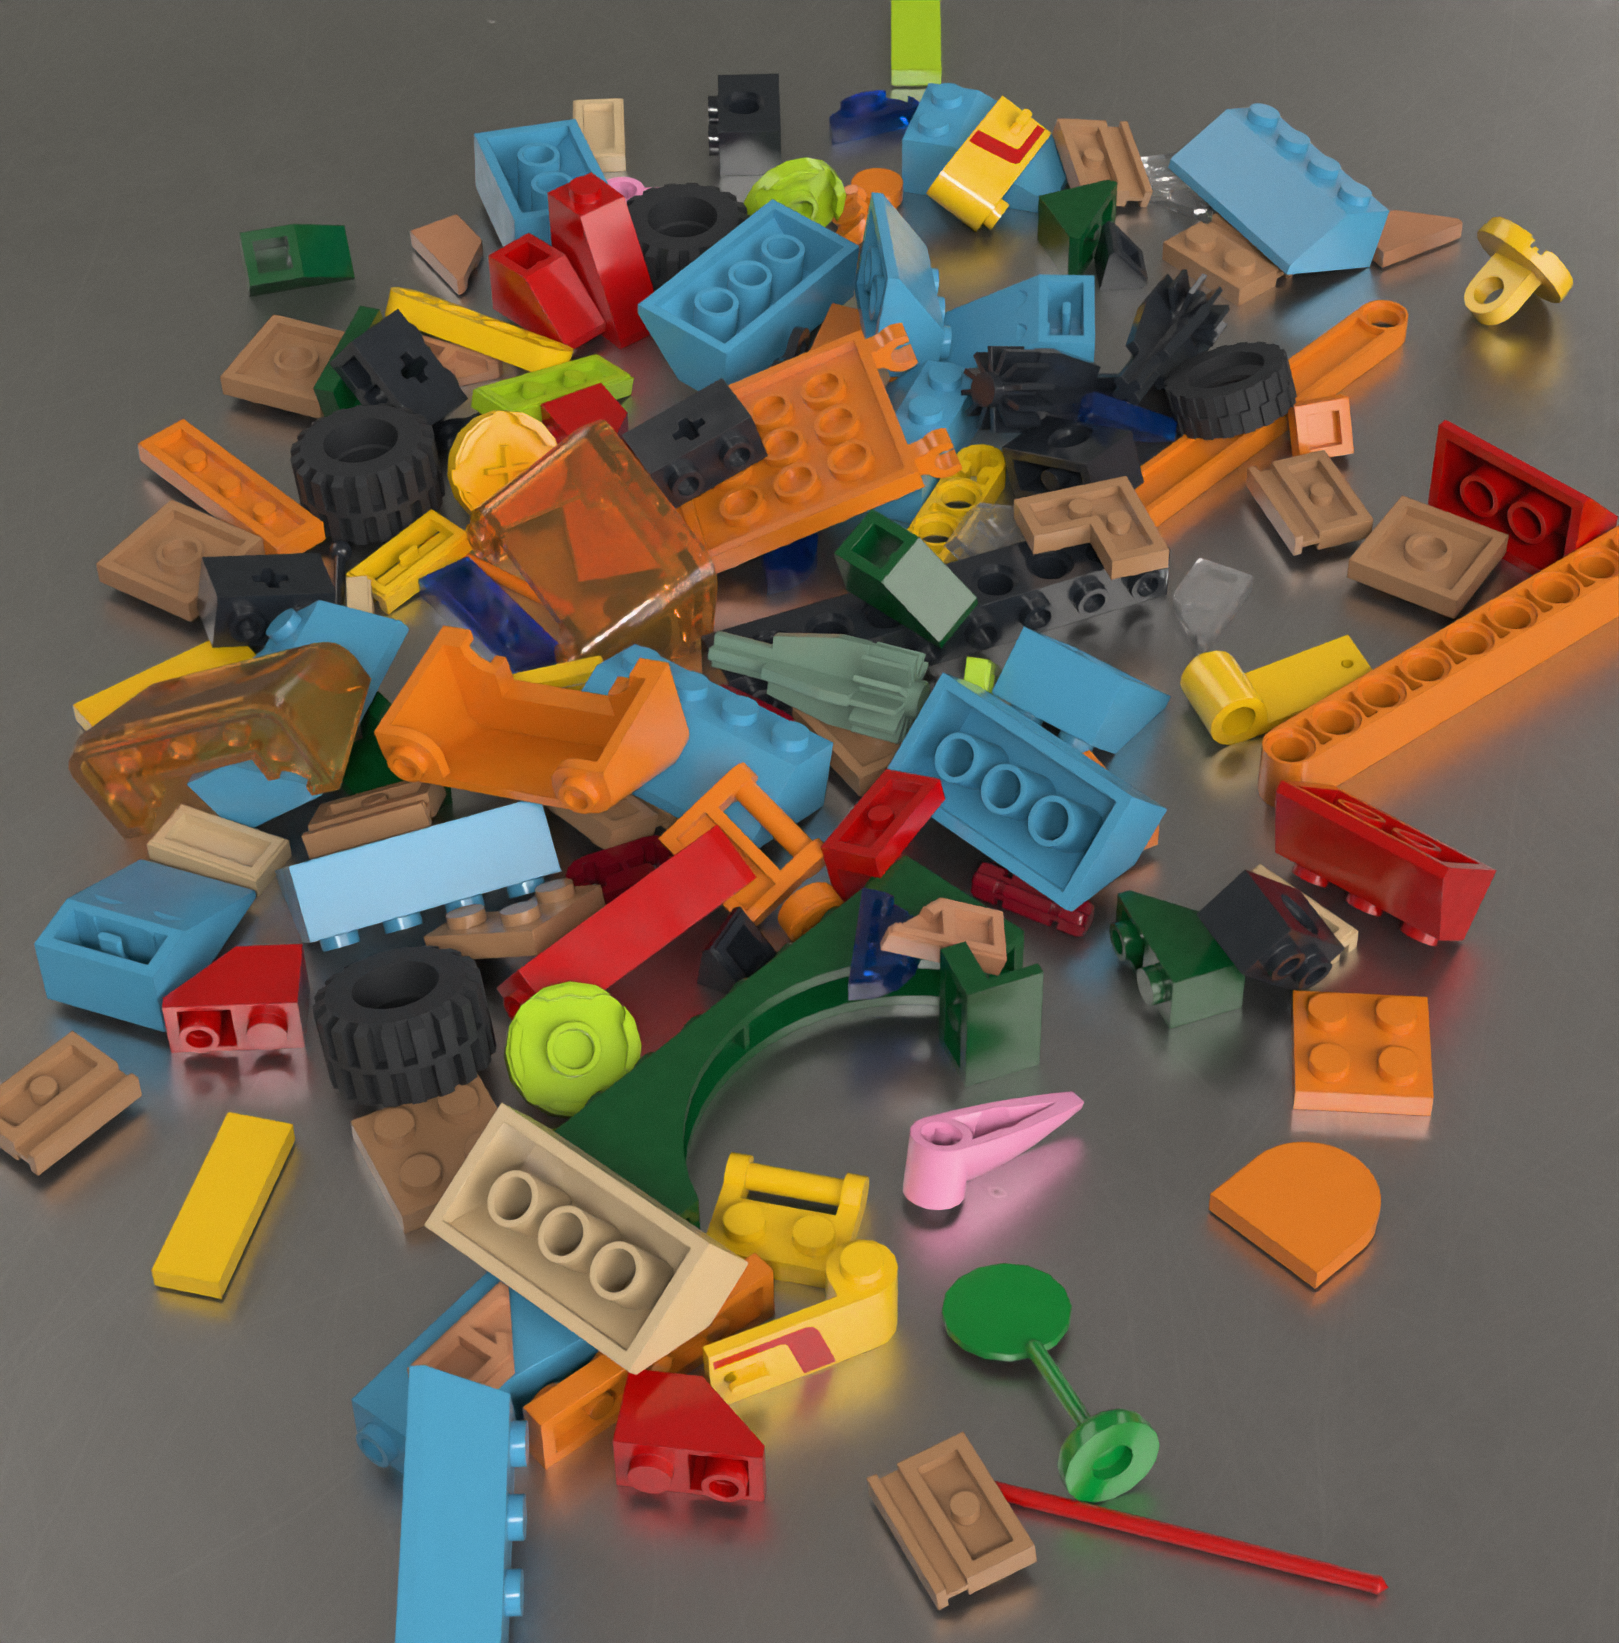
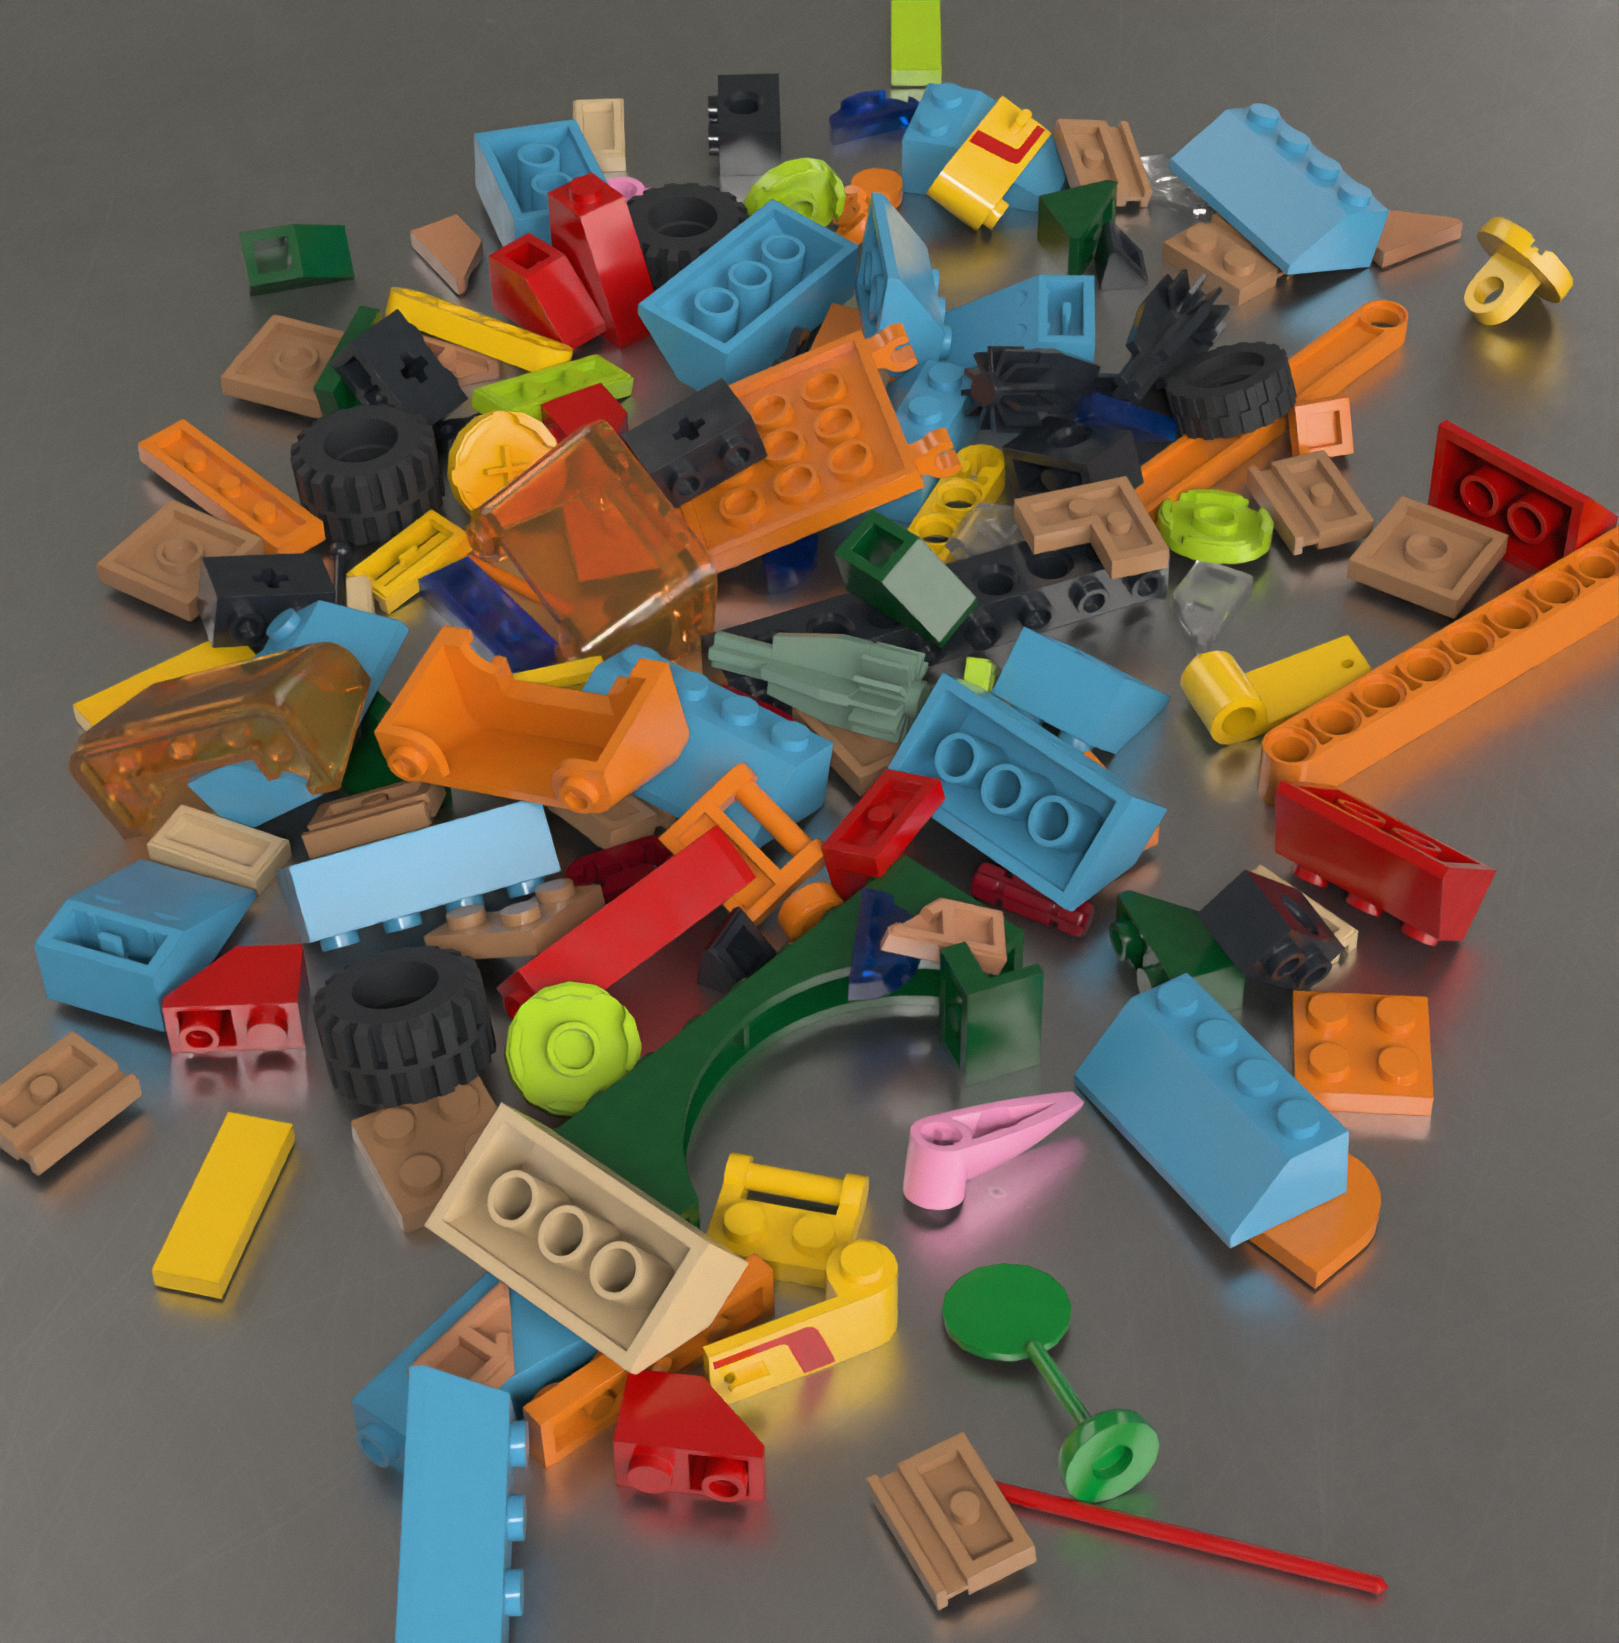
(1214, 1112): none -> dark azure slope
(1215, 527): none -> lime tile

